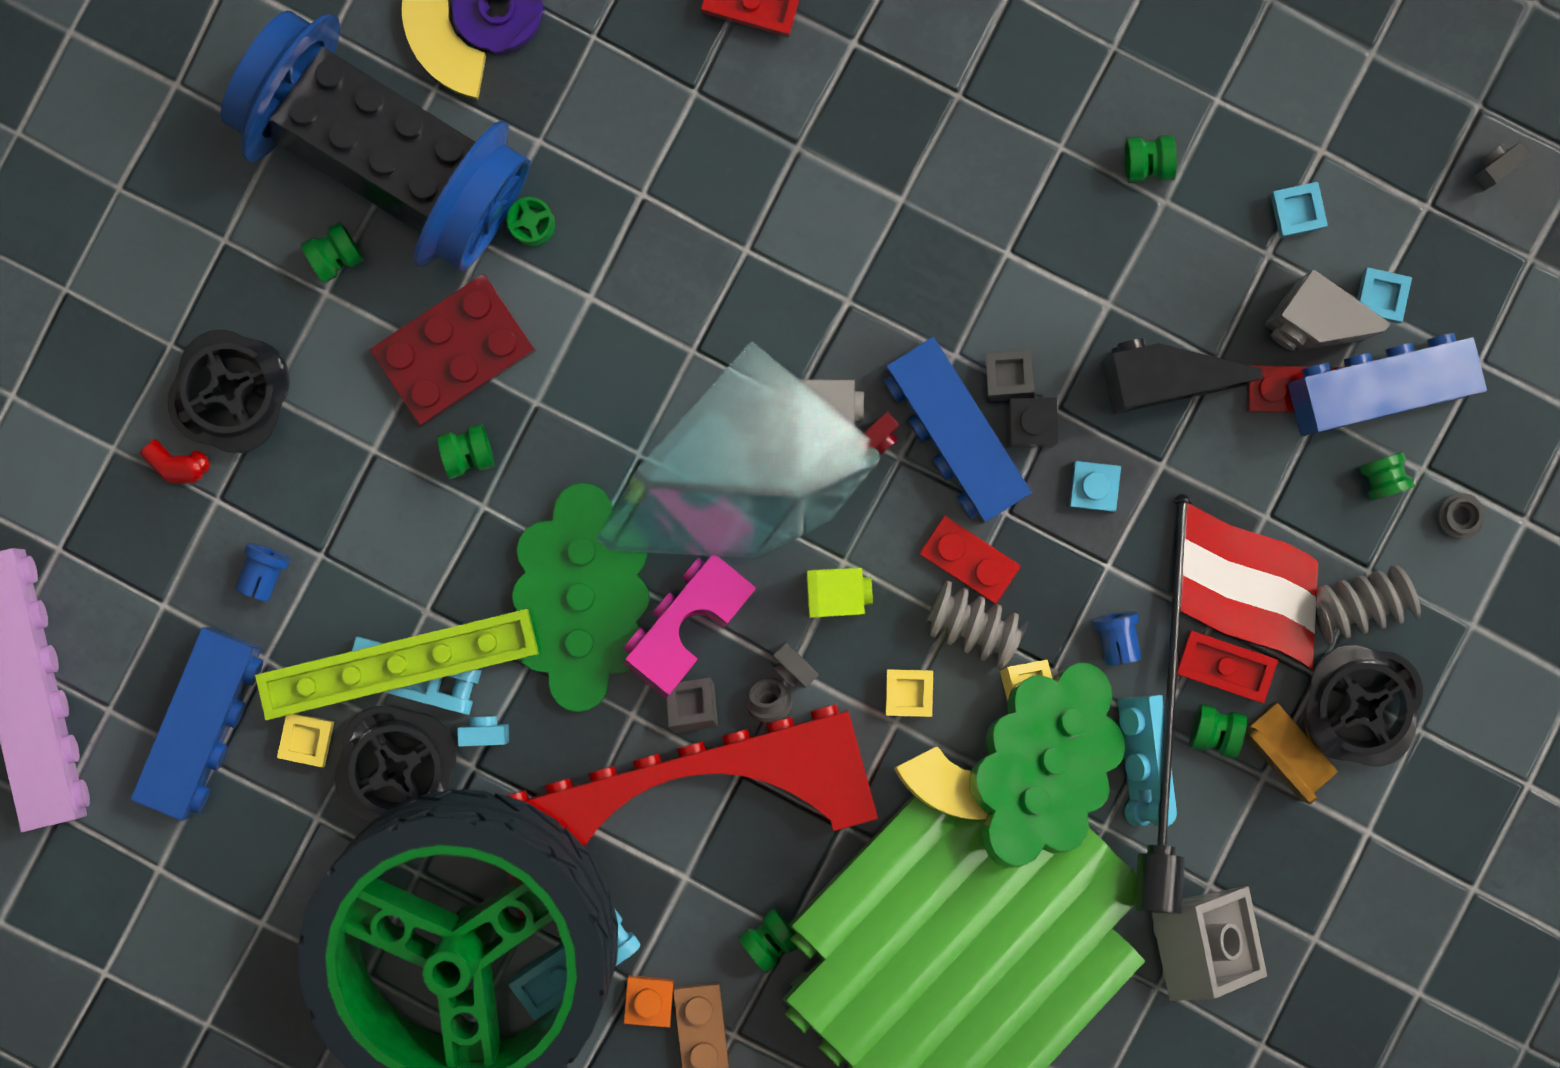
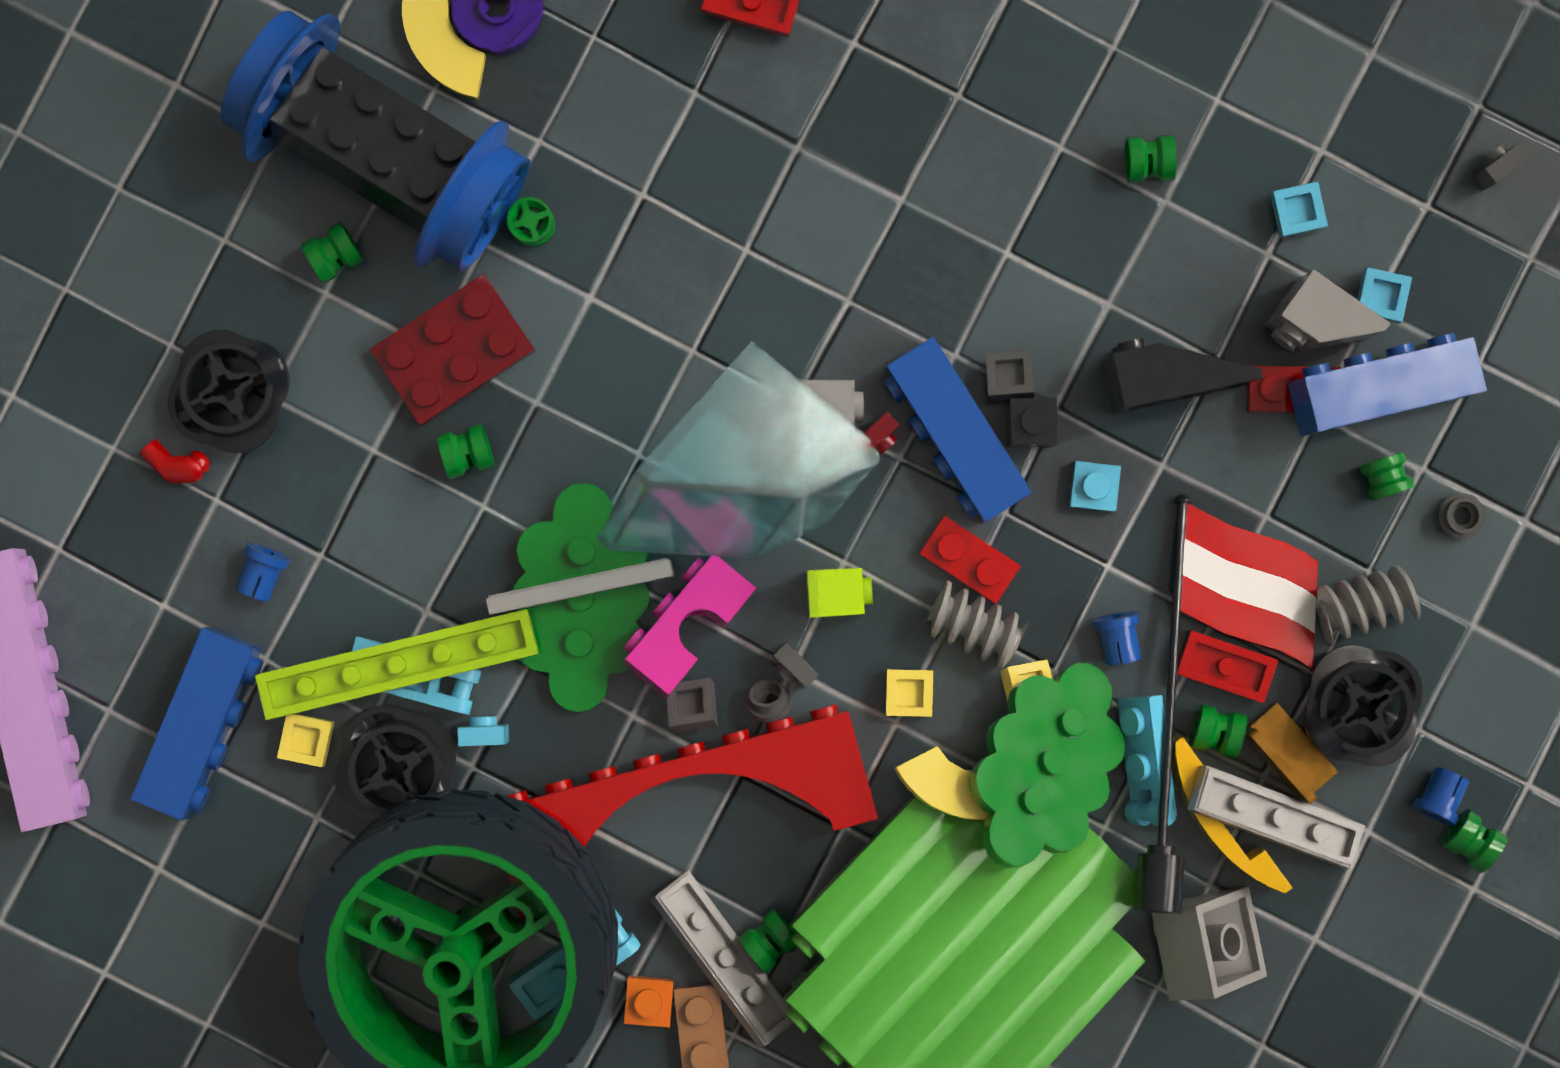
(579, 586): none -> light grey tile
(723, 958): none -> light grey tile
(1255, 862): none -> yellow slope
(1275, 817): none -> light grey tile
(1442, 796): none -> blue bush
(1474, 841): none -> green wheel

